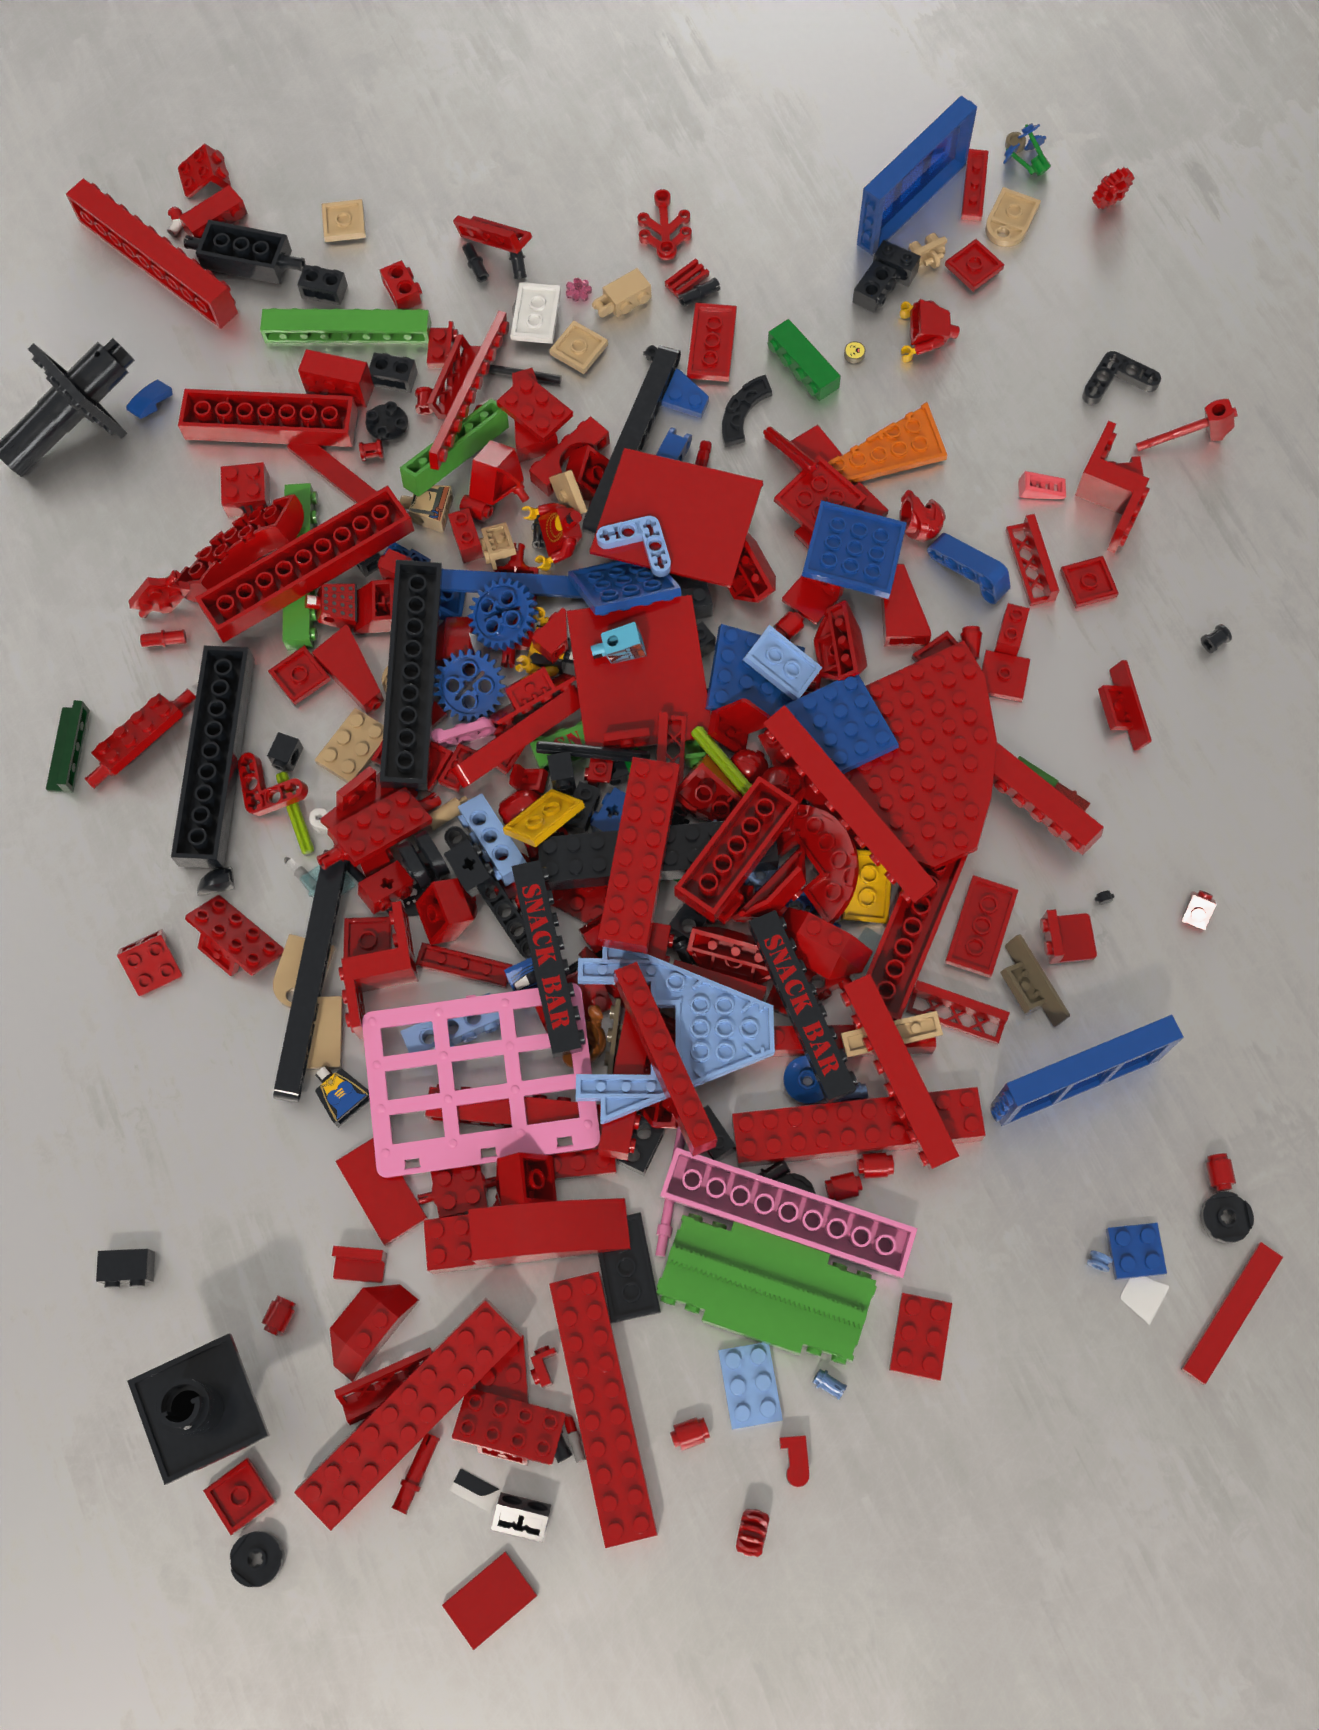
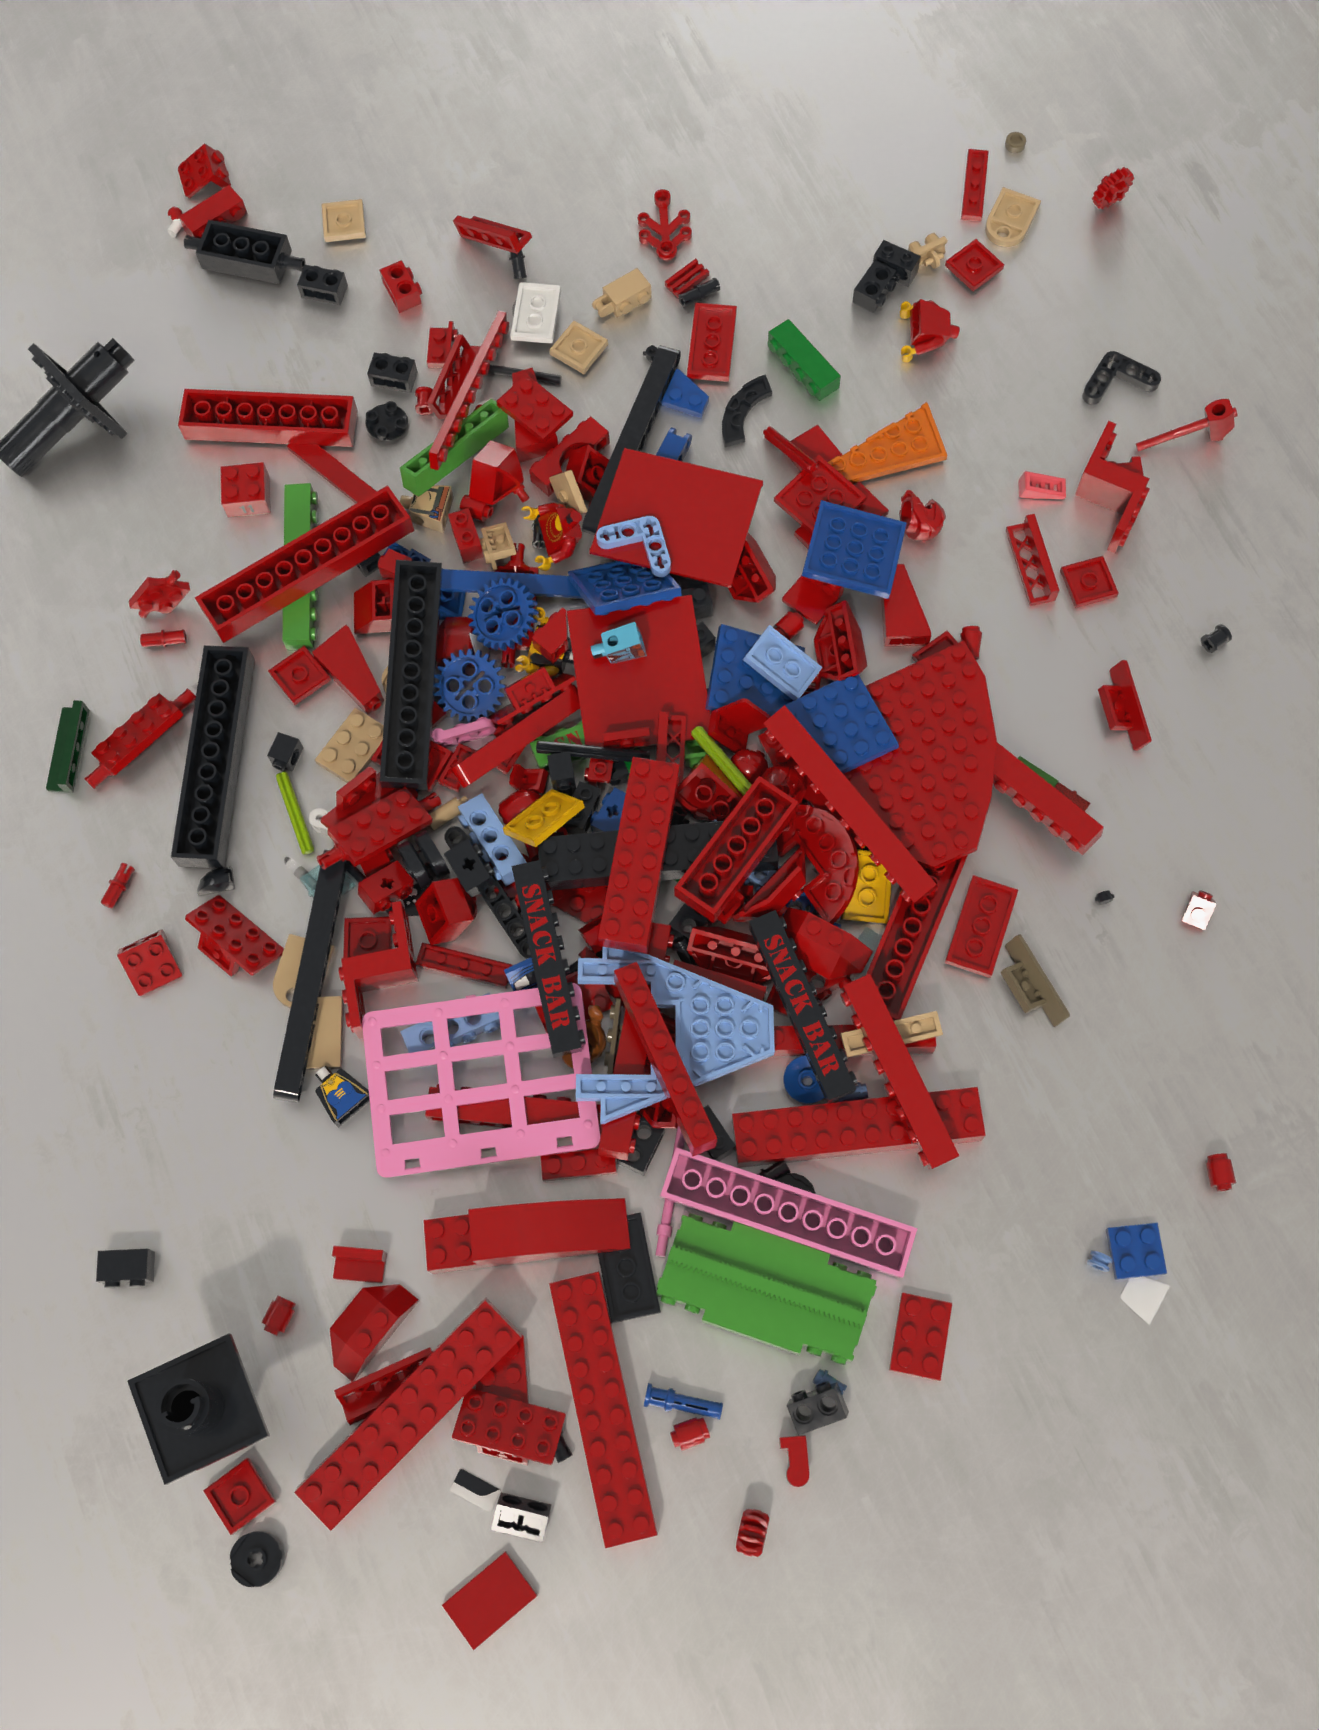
(117, 886): none -> red axle
(145, 400): blue slope -> none
(153, 253): red brick -> none
(244, 544): red brick -> none
(263, 794): red beam -> none
(335, 605): red torso -> none
(336, 375): red brick -> none
(345, 326): bright green brick -> none
(371, 450): red bush -> none
(384, 1200): red tile -> none
(415, 1473): red pin -> none
(458, 1190): red plate -> none
(475, 262): black axle -> none
(524, 1179): red piece -> none
(540, 1373): red bracket -> none
(574, 1439): light grey piece -> none
(578, 290): clear pink plant -> none
(667, 1400): none -> blue pin
(703, 453): red axle -> none
(750, 1385): light blue plate -> none
(820, 1414): none -> black brick
(843, 1186): red brick -> none
(854, 352): tile -> none
(875, 1165): red brick -> none
(916, 175): blue window -> none
(964, 1006): red fence -> none
(972, 564): blue beam -> none
(1005, 675): red plate -> none
(1012, 629): red brick -> none
(1039, 163): plant -> none
(1068, 937): red bracket -> none
(1085, 1070): blue window -> none
(1217, 1228): black plate -> none
(1232, 1313): red tile -> none

